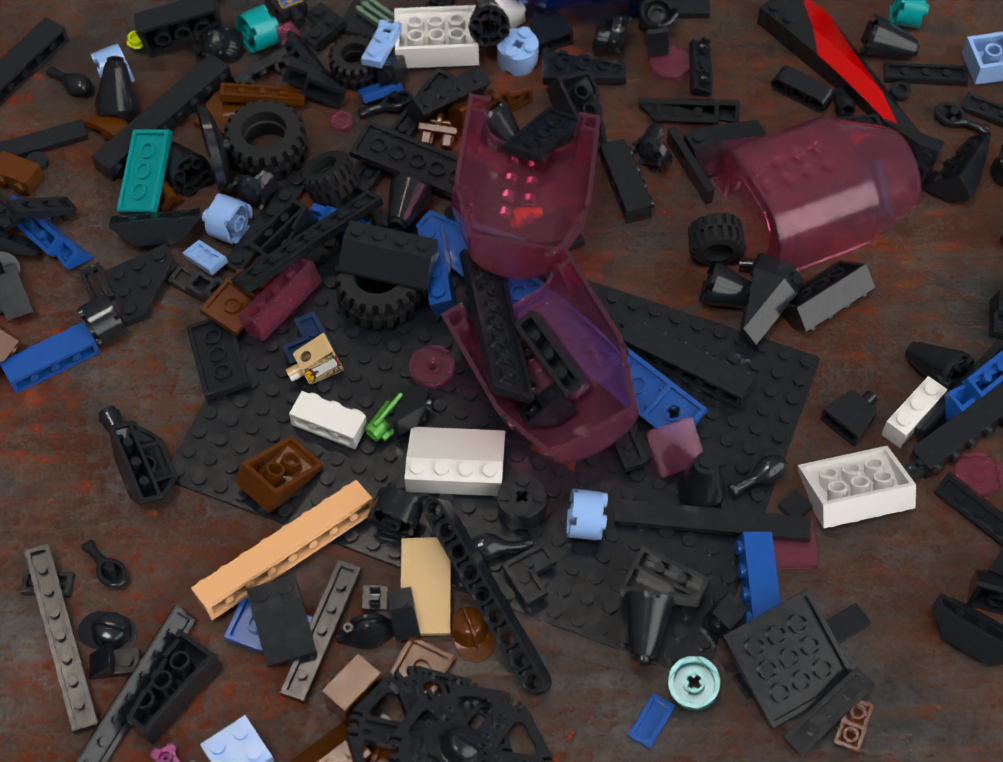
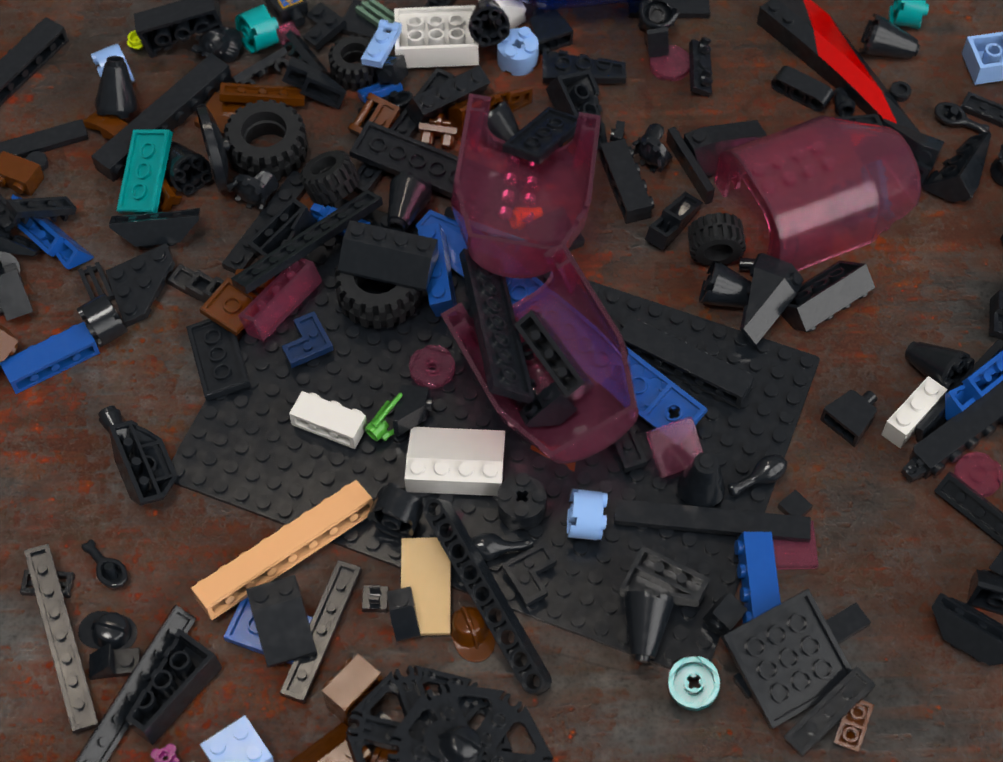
(74, 82): black piece -> none
(205, 257): light blue plate -> none
(227, 218): light blue brick -> none
(277, 473): reddish brown slope -> none
(315, 361): tan torso -> none
(342, 121): clear pink tile -> none
(366, 631): black hat -> none
(384, 114): none -> reddish brown plate
(425, 655): reddish brown tile -> none
(610, 34): black hair -> none
(618, 133): none -> black plate
(651, 721): blue tile -> none
(673, 220): none -> black slope
(691, 109): black wedge -> none
(857, 486): white slope -> none
(925, 74): black tile -> none

